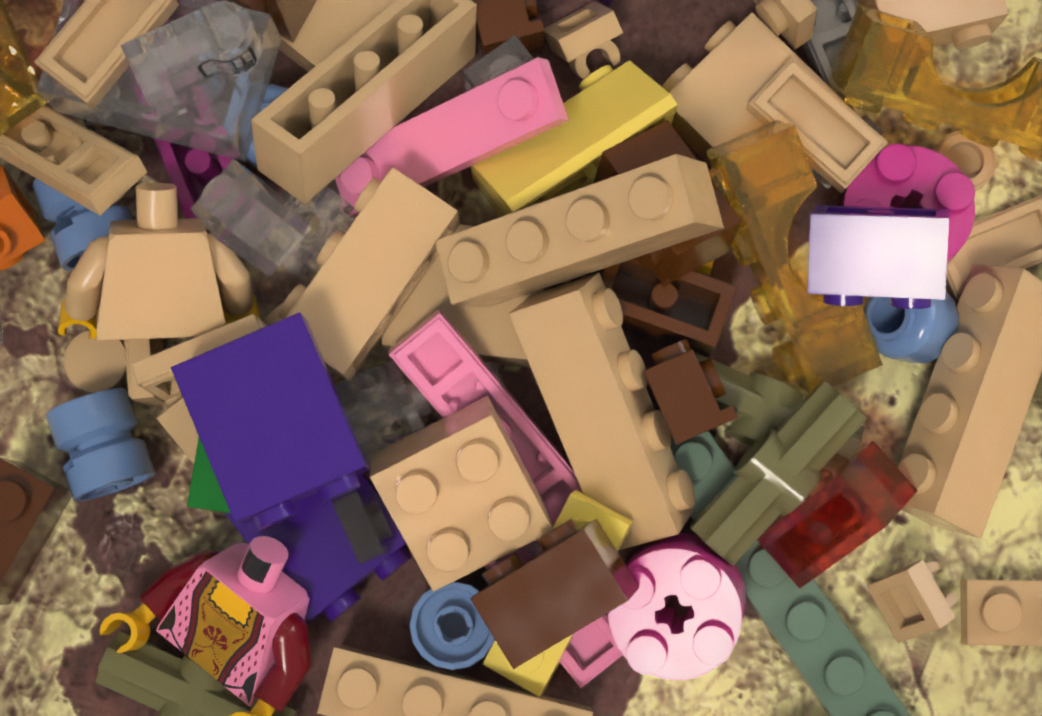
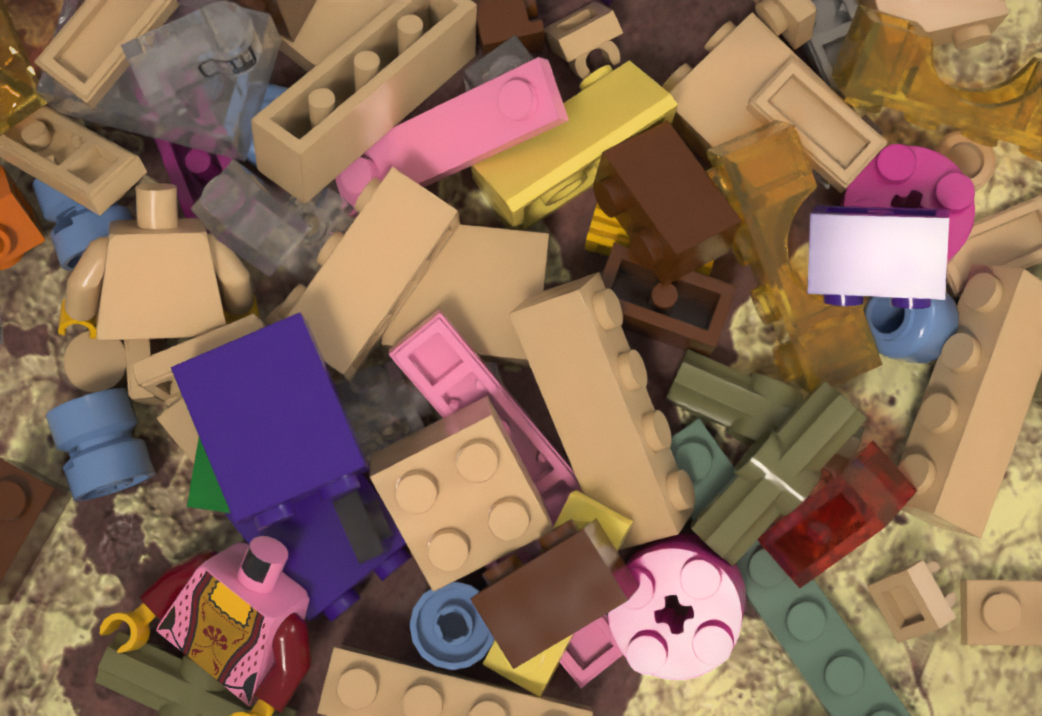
(580, 232): tan brick -> none
(687, 391): reddish brown brick -> none

